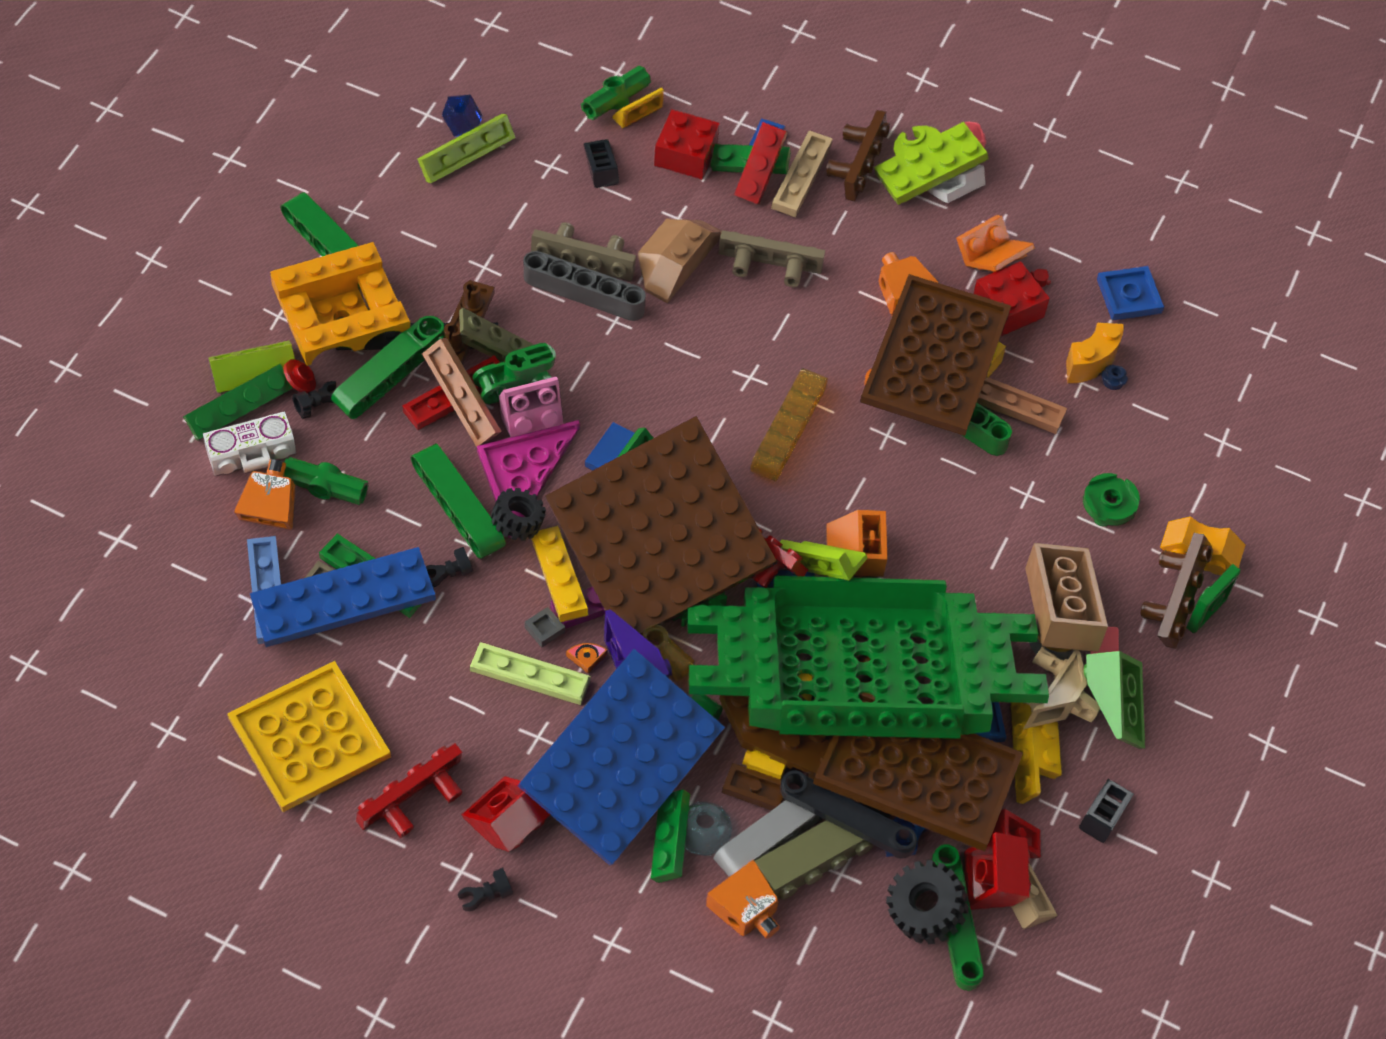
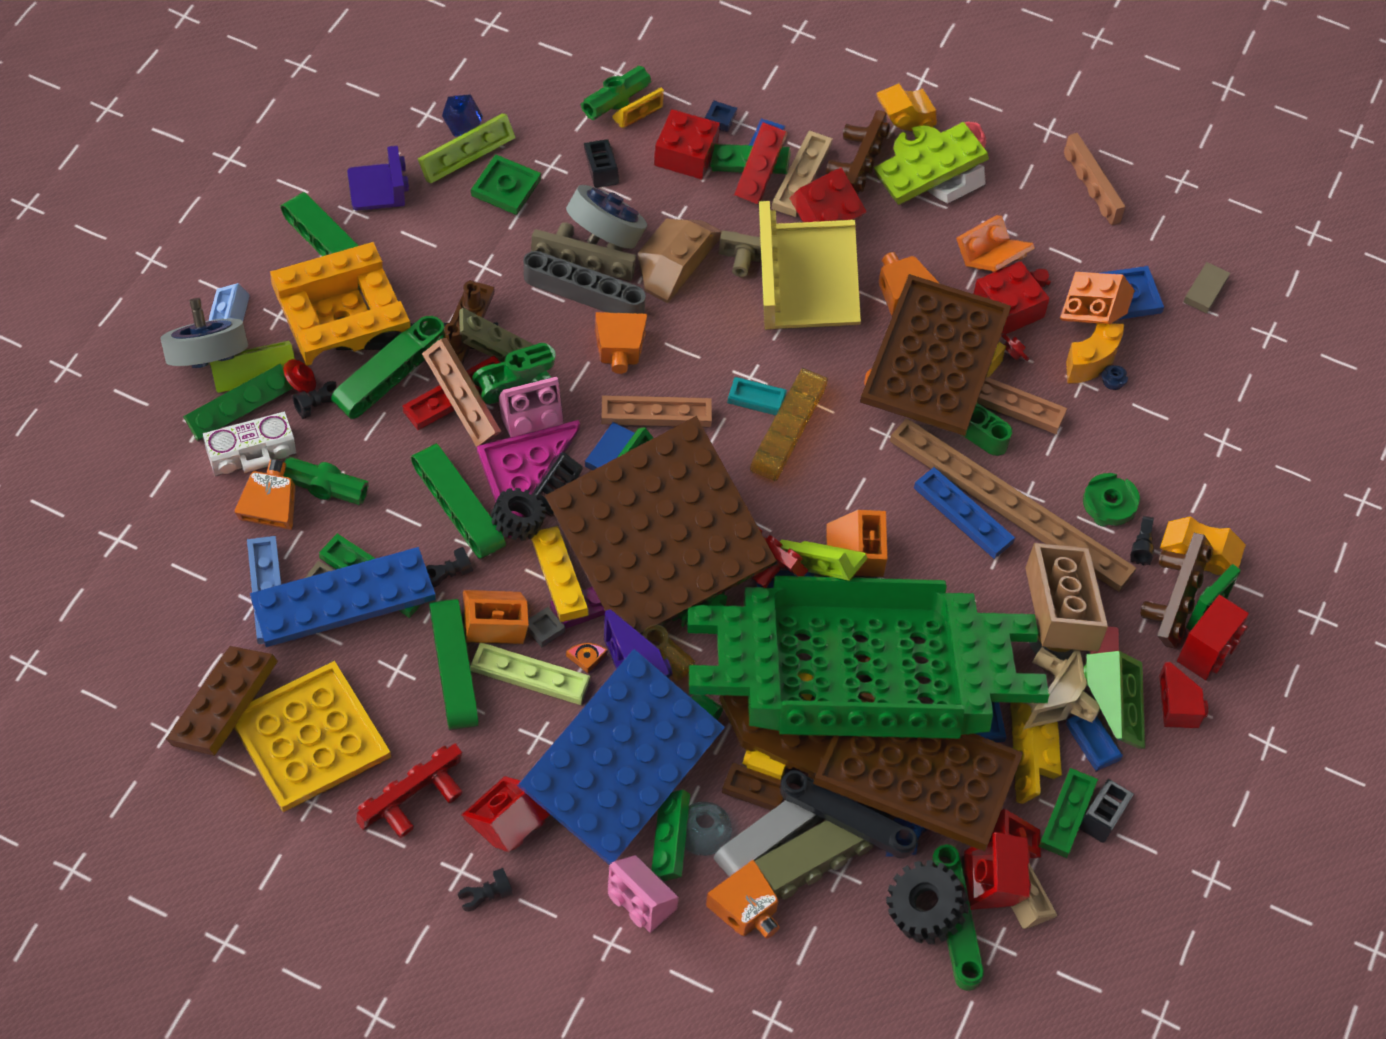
(203, 340): none -> light grey wheel
(222, 700): none -> reddish brown plate
(229, 303): none -> light blue slope
(379, 184): none -> dark purple bracket
(453, 664): none -> green beam
(495, 616): none -> orange slope
(506, 184): none -> green plate
(562, 466): none -> black slope
(606, 217): none -> light grey wheel
(620, 338): none -> orange torso
(640, 892): none -> bright pink slope
(655, 410): none -> nougat plate
(722, 113): none -> dark blue plate
(756, 396): none -> teal tile
(808, 272): none -> light yellow bracket
(828, 199): none -> red piece
(907, 107): none -> light orange brick
(964, 513): none -> blue plate
(1008, 501): none -> medium nougat plate
(1015, 348): none -> red piece
(1068, 813): none -> green plate
(1094, 179): none -> nougat plate
(1094, 742): none -> blue tile
(1097, 298): none -> orange slope
(1143, 550): none -> black piece
(1181, 699): none -> red slope
(1206, 287): none -> dark tan tile
(1213, 638): none -> red piece

